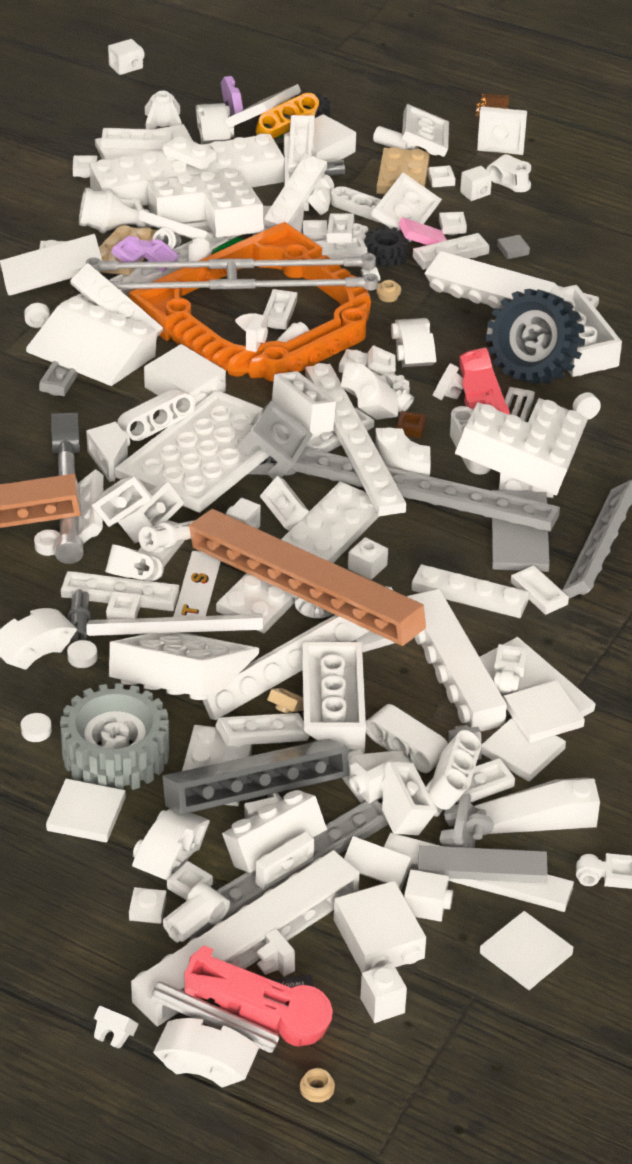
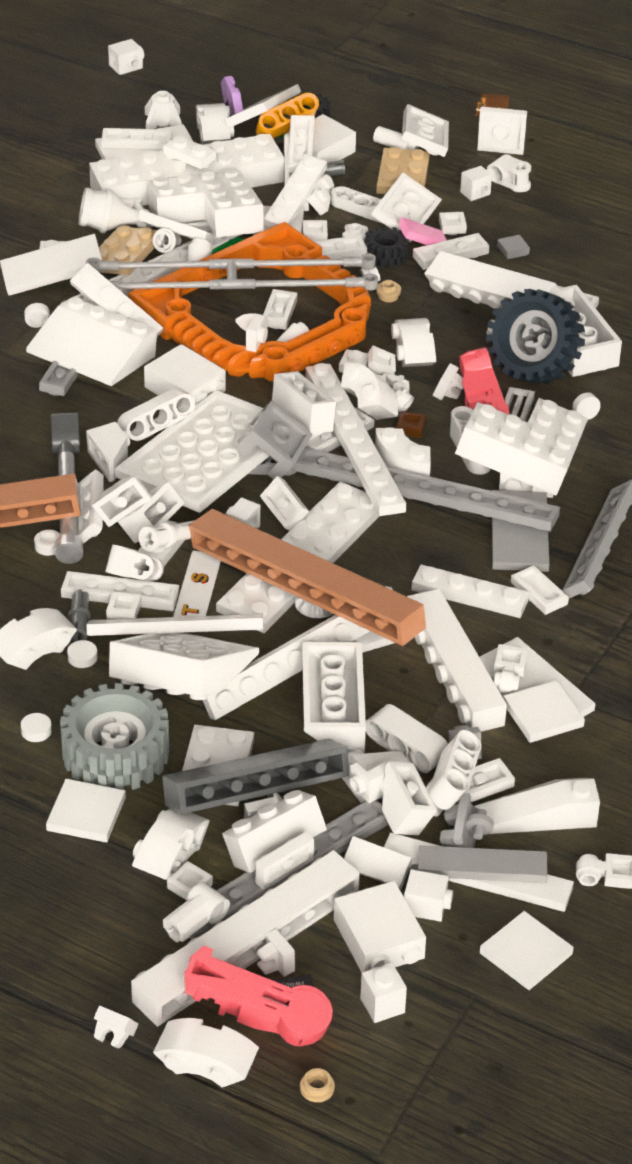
(81, 165): white plate -> none
(133, 250): lavender tile -> none
(147, 905): white plate -> none
(213, 1015): light grey axle -> none
(262, 729): white tile -> none
(286, 701): tan plate -> none
(340, 228): white plate -> none
(367, 558): white plate -> none
(441, 176): white tile -> none
(518, 754): white tile -> none

